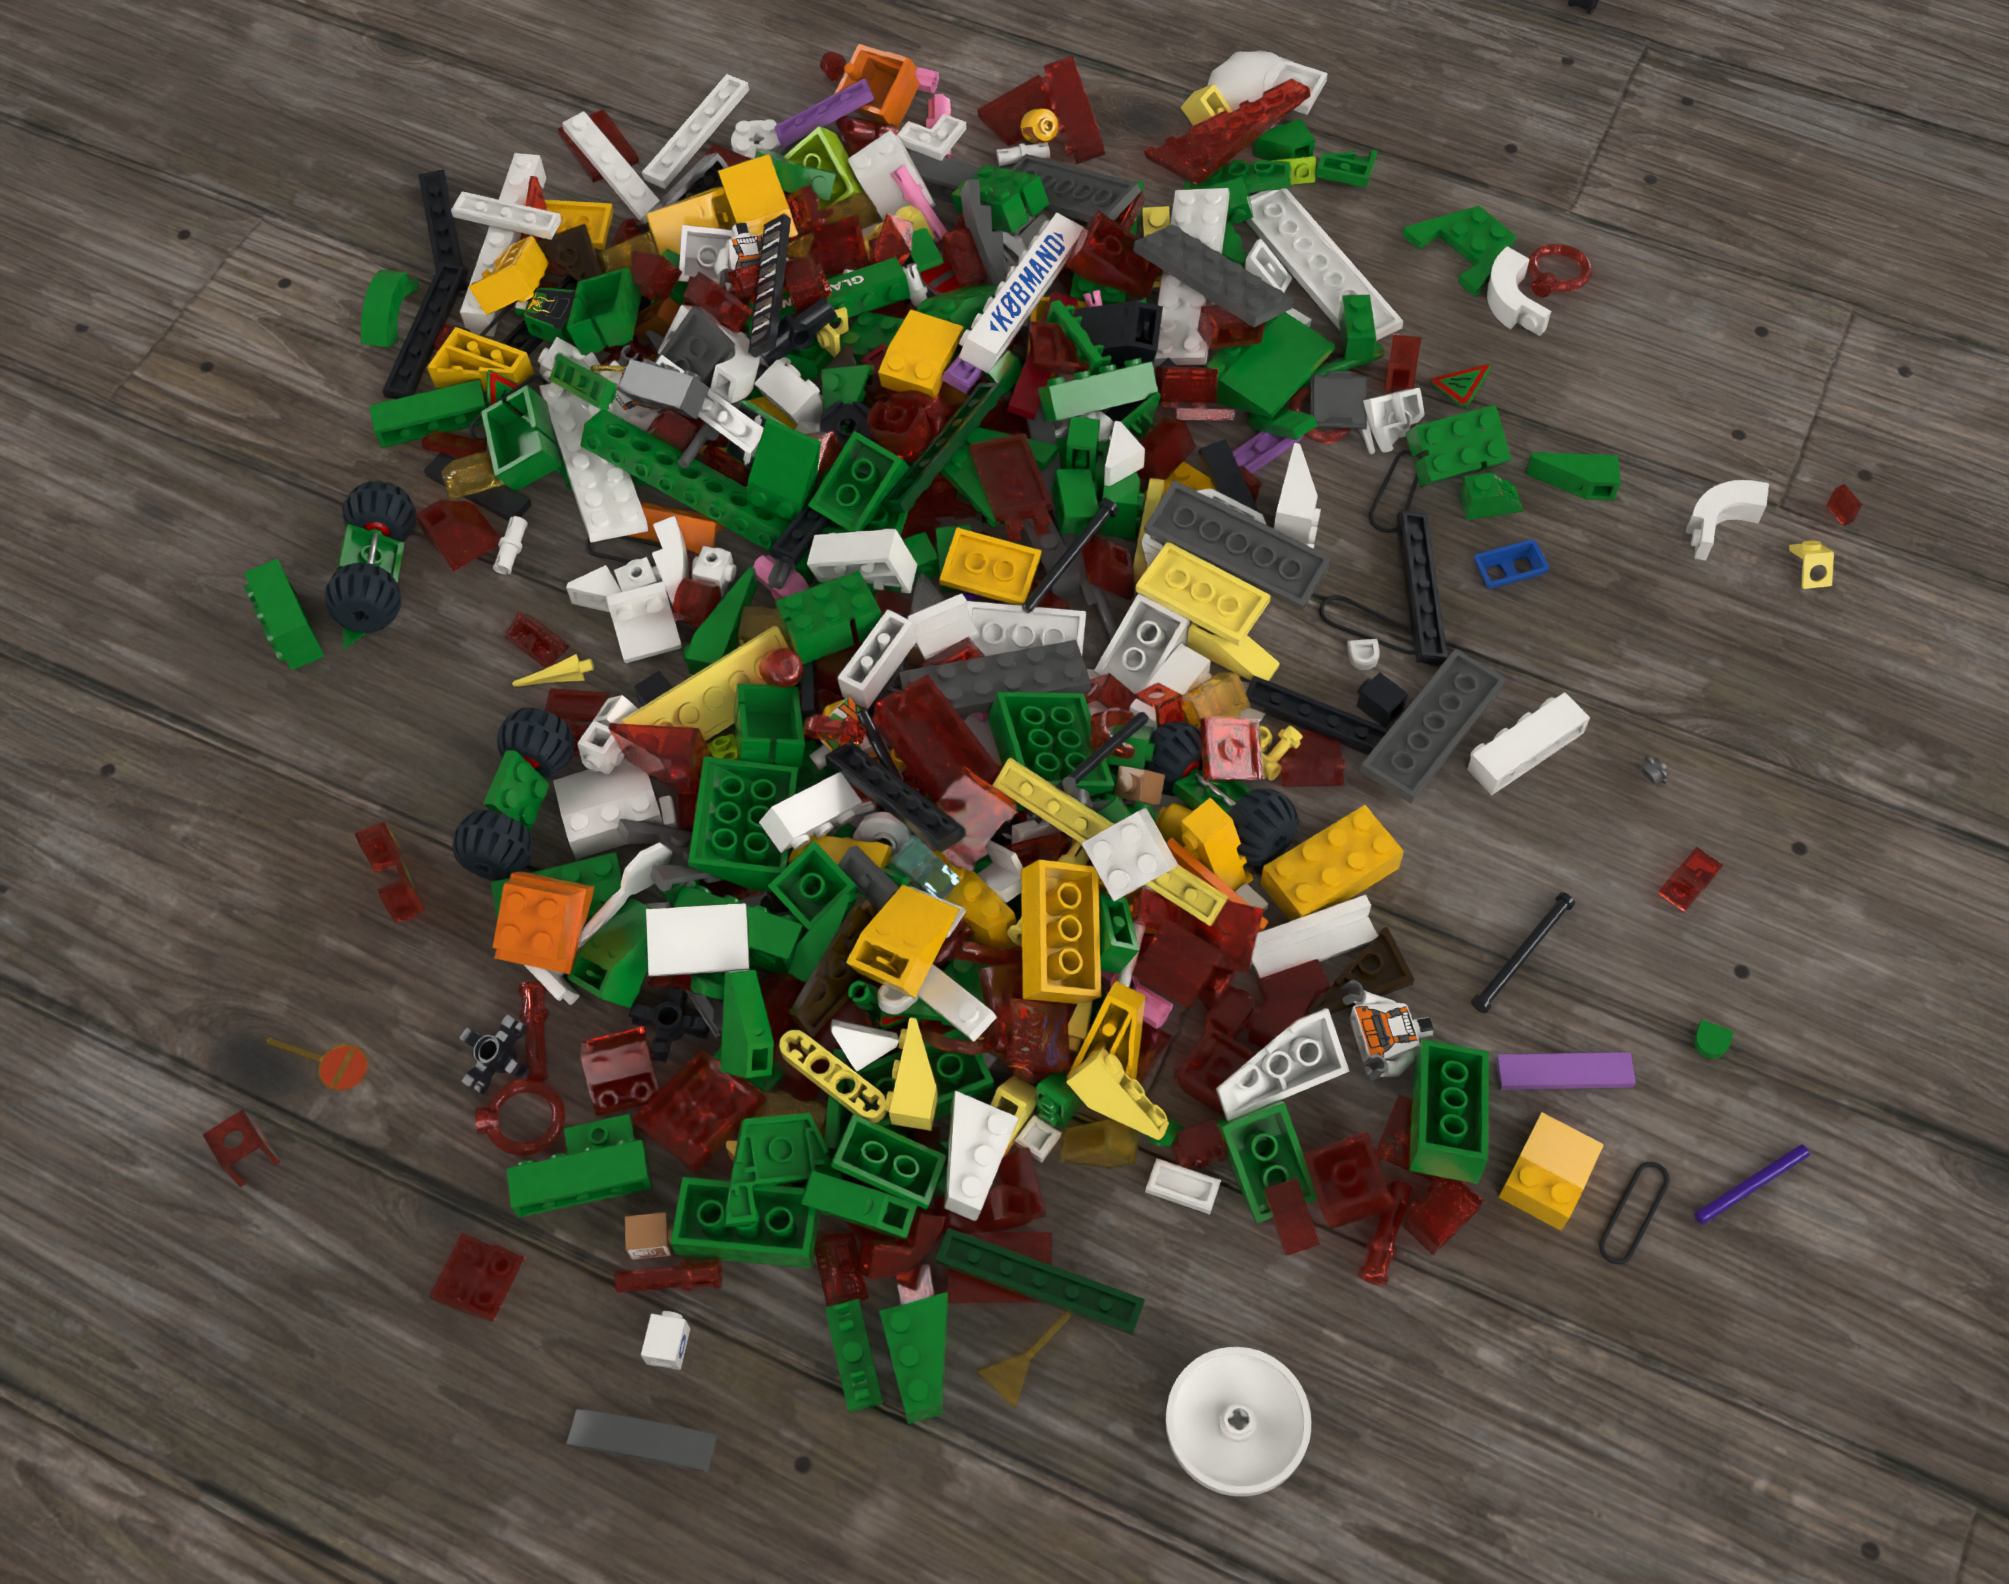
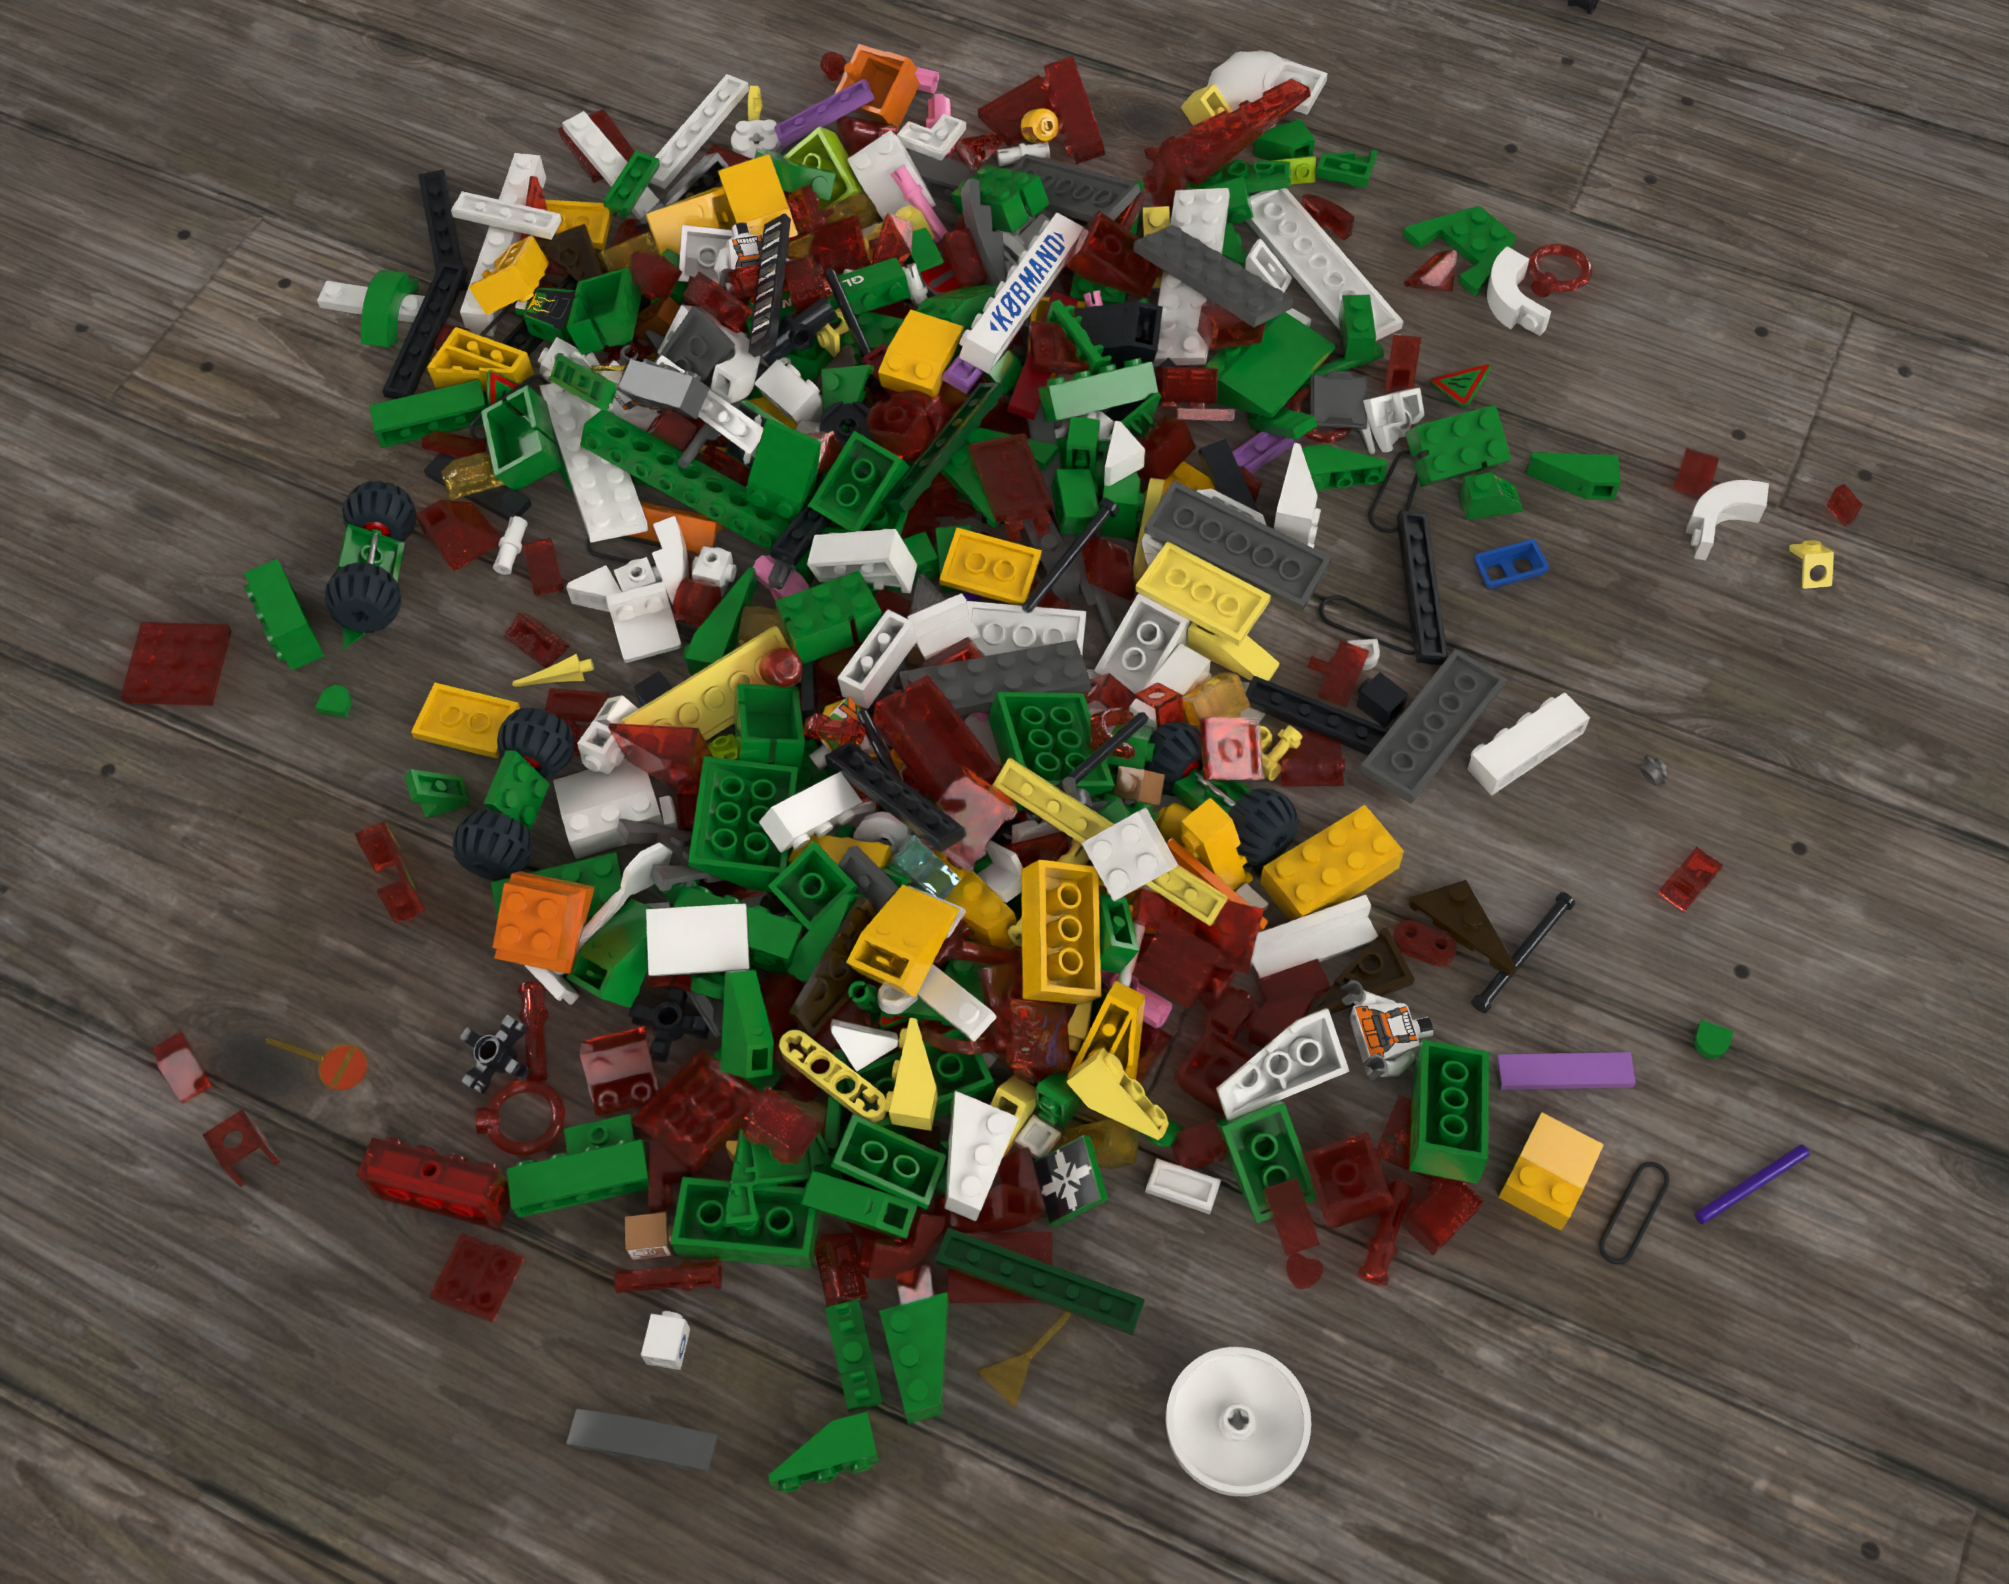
(176, 663): none -> clear red plate
(181, 1067): none -> clear red slope
(334, 701): none -> green tile
(351, 298): none -> white plate
(435, 1182): none -> clear red brick
(436, 791): none -> green slope
(462, 719): none -> yellow plate
(543, 567): none -> clear red tile
(631, 184): none -> green hinge
(663, 1170): none -> clear red slope
(754, 103): none -> light yellow tile
(779, 1126): none -> clear red brick
(836, 1448): none -> green slope
(850, 319): none -> black bar
(977, 149): none -> clear red wing
(1070, 1180): none -> tile
(1164, 178): none -> clear red slope
(1302, 1271): none -> clear red piece
(1329, 214): none -> clear red slope
(1340, 672): none -> clear red plate
(1341, 468): none -> green slope
(1423, 944): none -> clear red plate
(1436, 273): none -> clear red slope
(1462, 916): none -> dark brown wing
(1695, 472): none -> clear red piece

